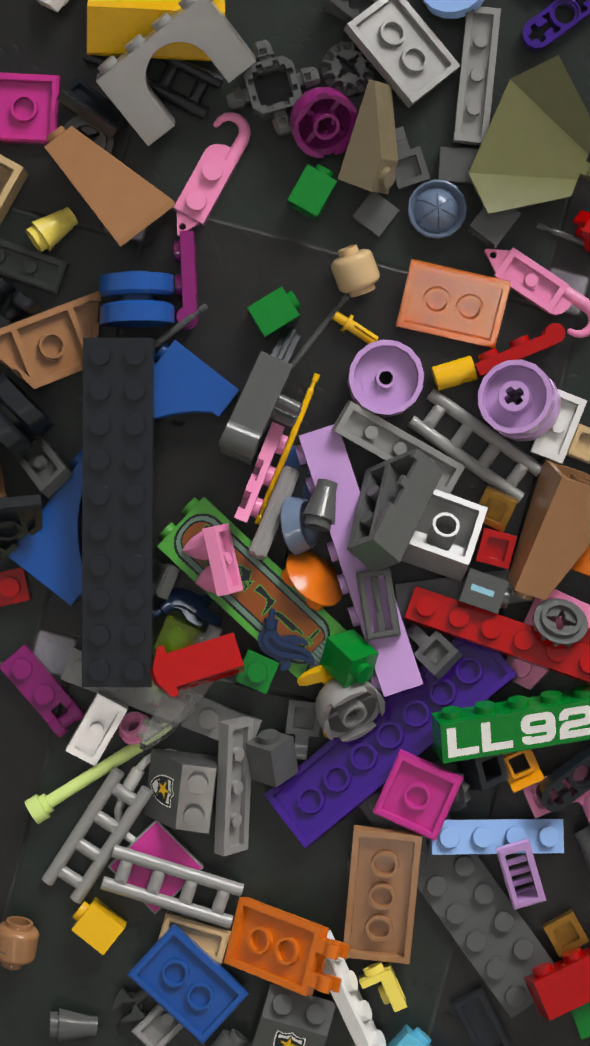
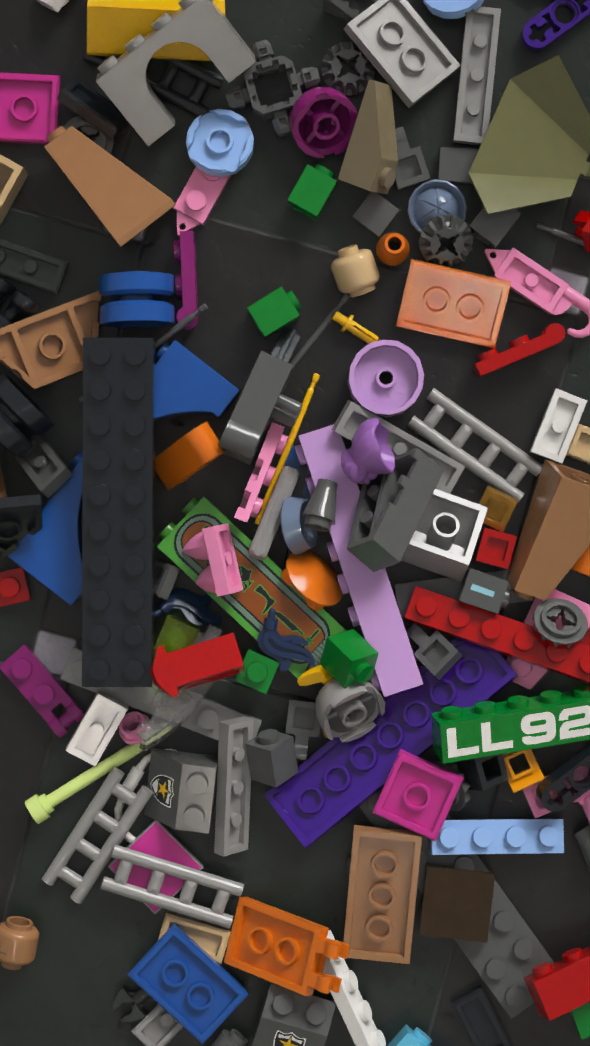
(51, 229): light yellow cone -> none
(70, 1025): dark grey cone -> none
(98, 925): yellow brick -> none
(187, 456): none -> orange beam
(220, 143): none -> light blue tile
(368, 453): none -> medium lavender hair
(378, 604): dark grey tile -> none
(389, 256): none -> orange cone
(389, 989): light yellow bracket -> none
(446, 226): none -> dark grey gear
(454, 373): yellow piece -> none
(456, 903): none -> dark brown tile
(503, 388): lavender wheel -> none
(527, 895): lavender slope -> none
(565, 932): pearl gold plate -> none

